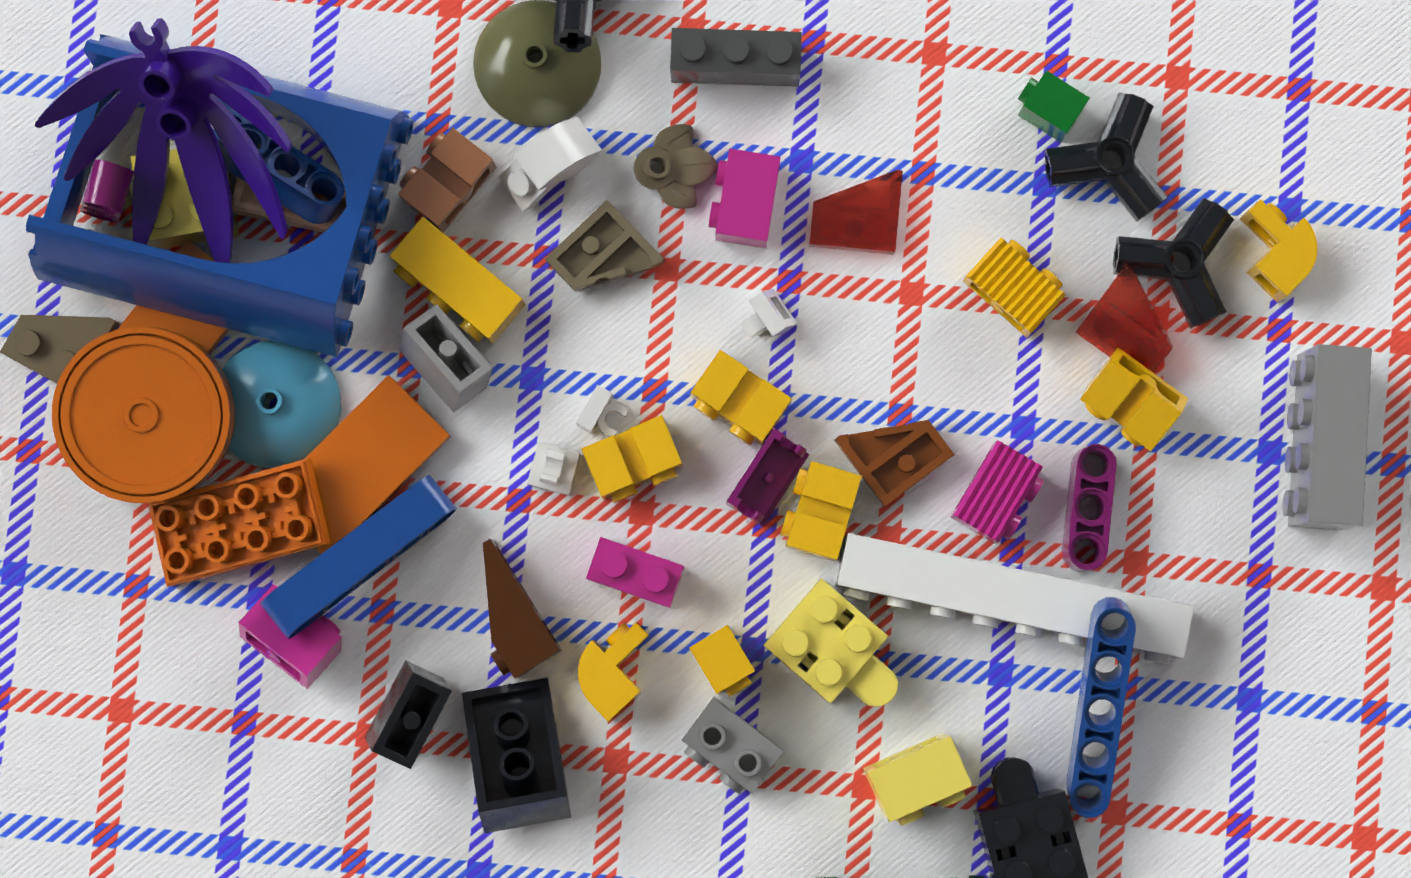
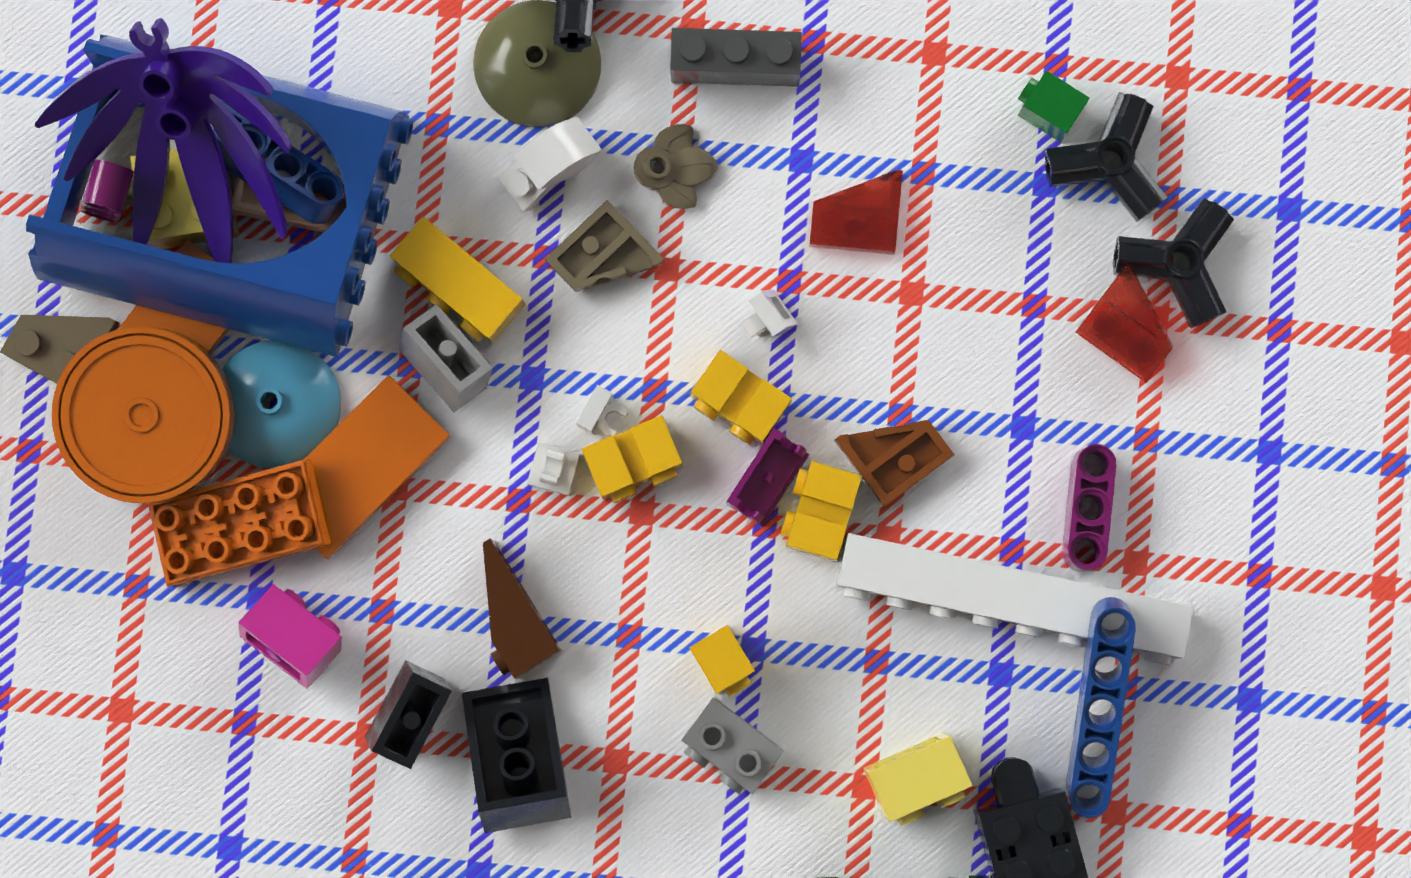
(358, 556): blue beam -> none
(447, 179): nougat brick -> none
(600, 676): yellow brick -> none
(635, 572): dark pink brick -> none
(746, 198): dark pink brick -> none
(834, 648): light yellow brick -> none
(998, 492): dark pink brick -> none
(1015, 286): yellow brick -> none
(1134, 399): yellow brick -> none
(1290, 251): yellow brick -> none
(1328, 437): light grey brick -> none

